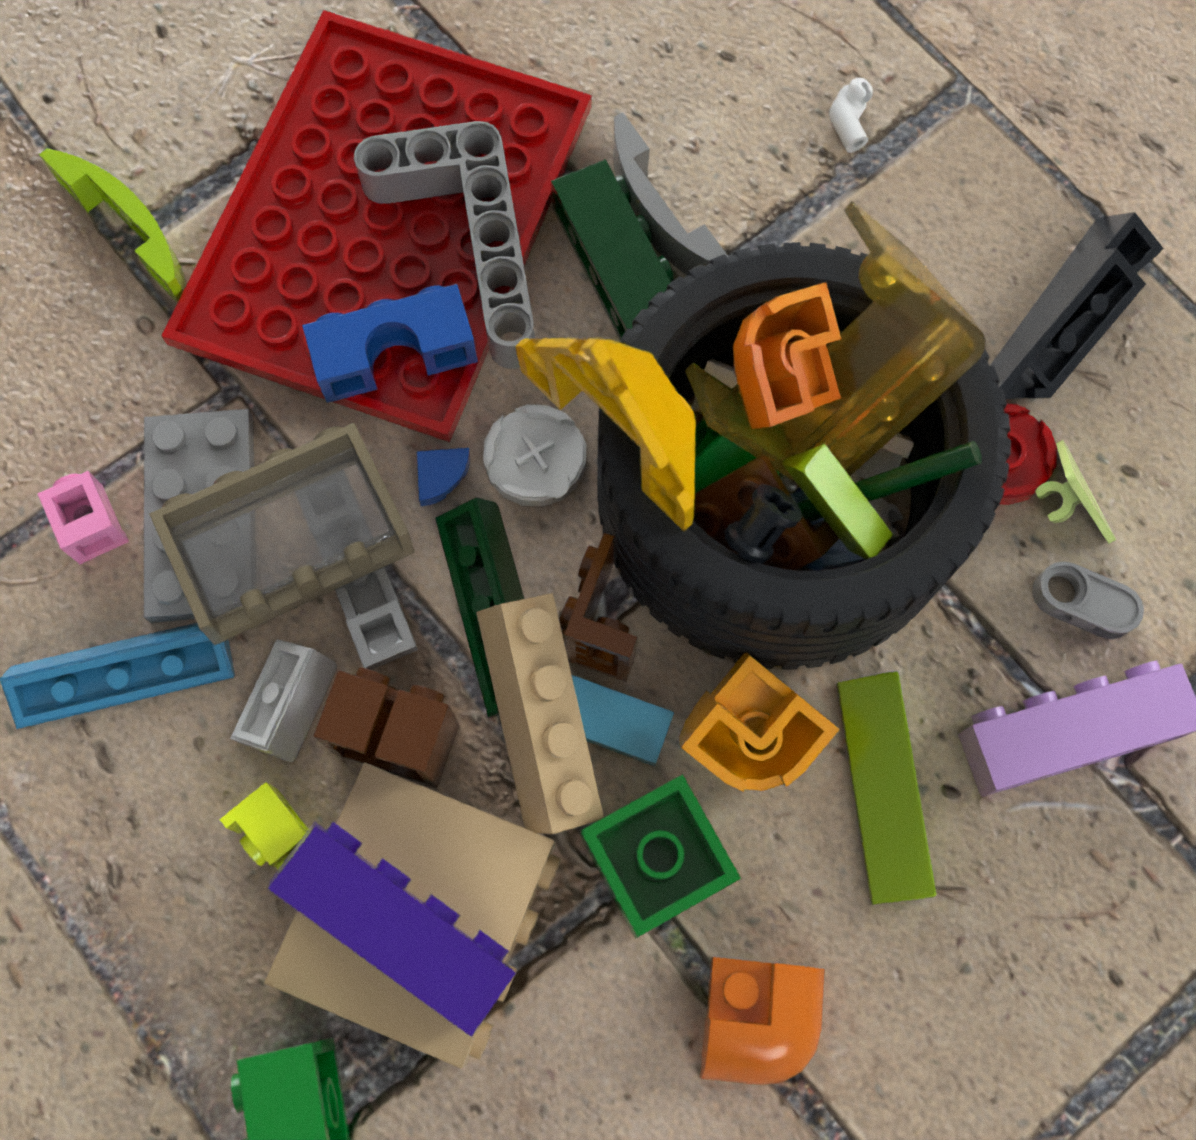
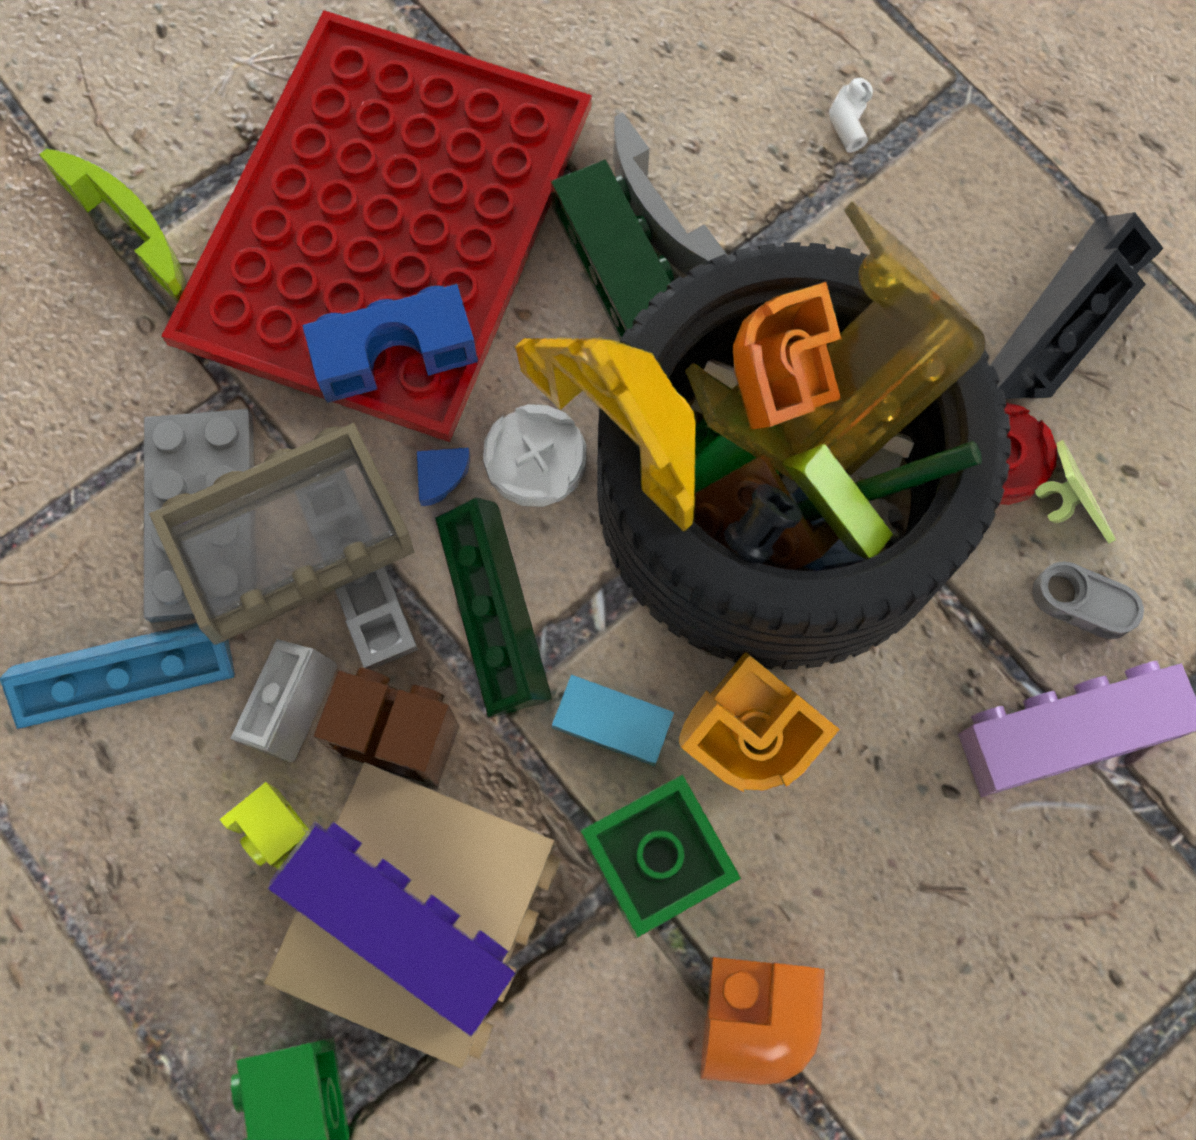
(78, 534): bright pink brick -> none
(478, 177): light grey beam -> none
(540, 715): tan brick -> none
(602, 644): reddish brown bracket -> none
(886, 789): lime slope -> none

